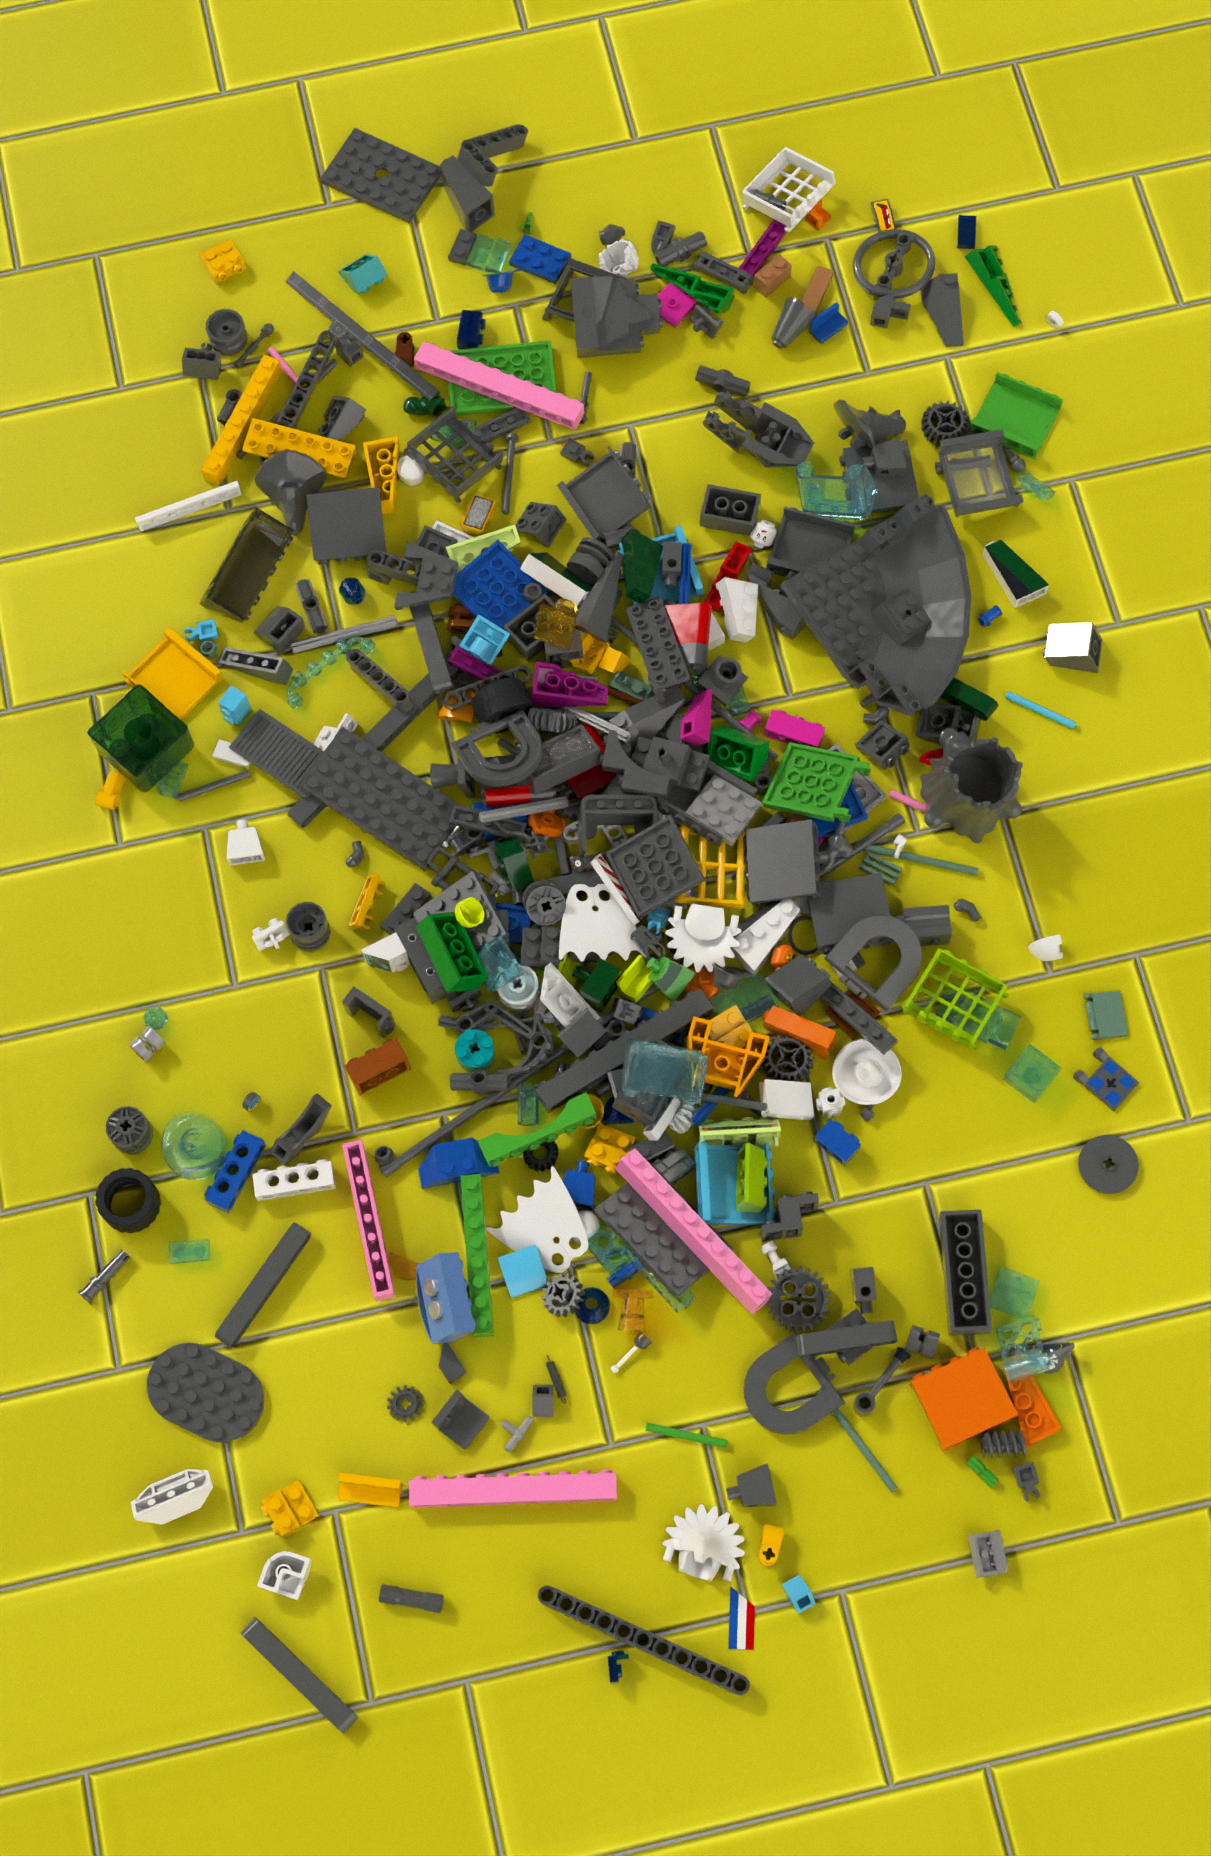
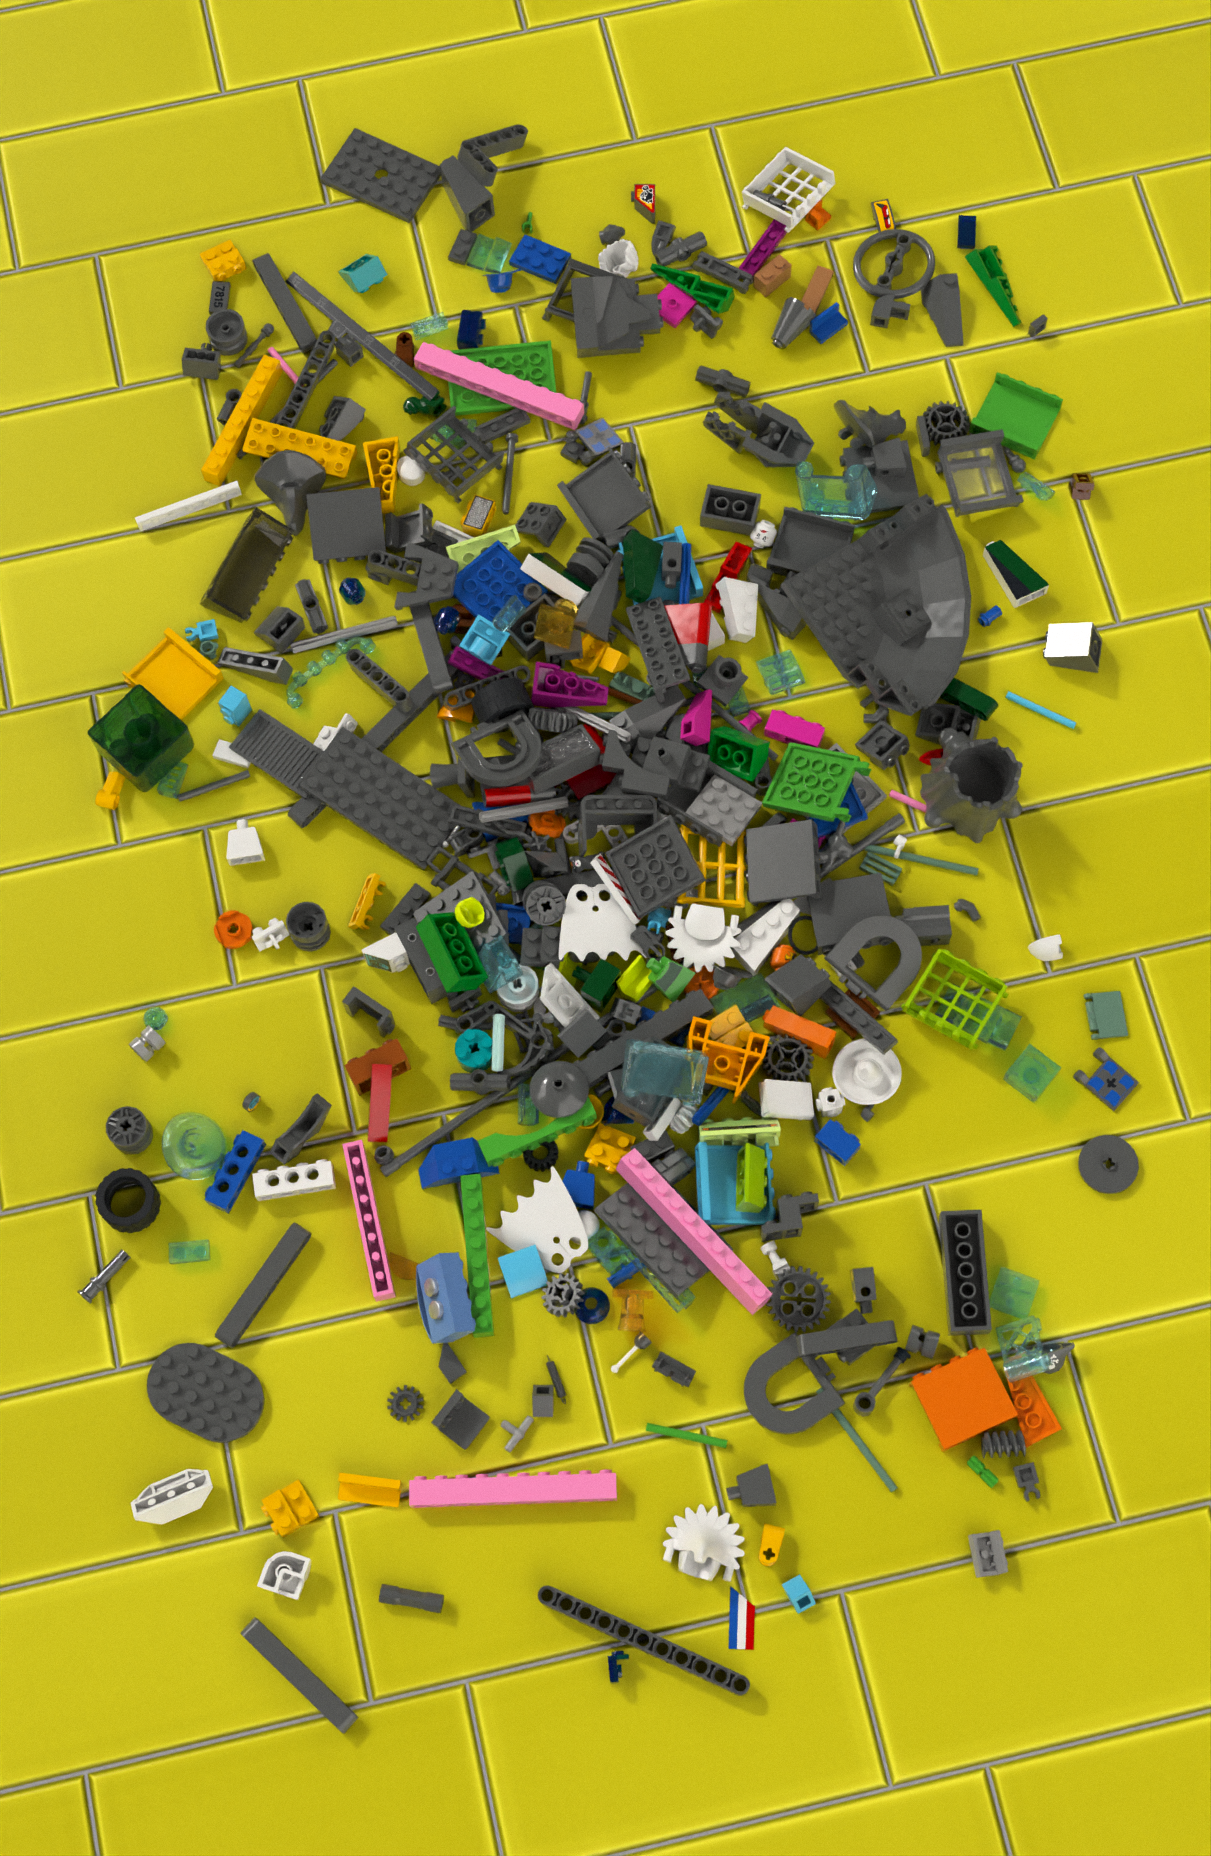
(219, 296): none -> dark grey tile
(242, 935): none -> orange plate
(285, 302): none -> dark grey beam
(357, 856): dark grey arm -> none
(379, 1102): none -> slope
(410, 527): none -> dark grey panel
(429, 325): none -> clear light blue hinge
(447, 620): none -> clear blue head
(498, 1042): none -> light aqua axle
(508, 614): none -> clear light blue brick
(545, 864): none -> dark grey slope
(562, 1100): none -> dark grey dish
(596, 438): none -> dark grey flag
(644, 200): none -> slope
(676, 1370): none -> dark grey hinge
(734, 1102): dark grey piece -> none
(780, 672): none -> clear light blue slope
(923, 435): none -> dark grey tile
(1037, 325): none -> dark grey tile
(1054, 319): white tile -> none
(1082, 486): none -> reddish brown slope

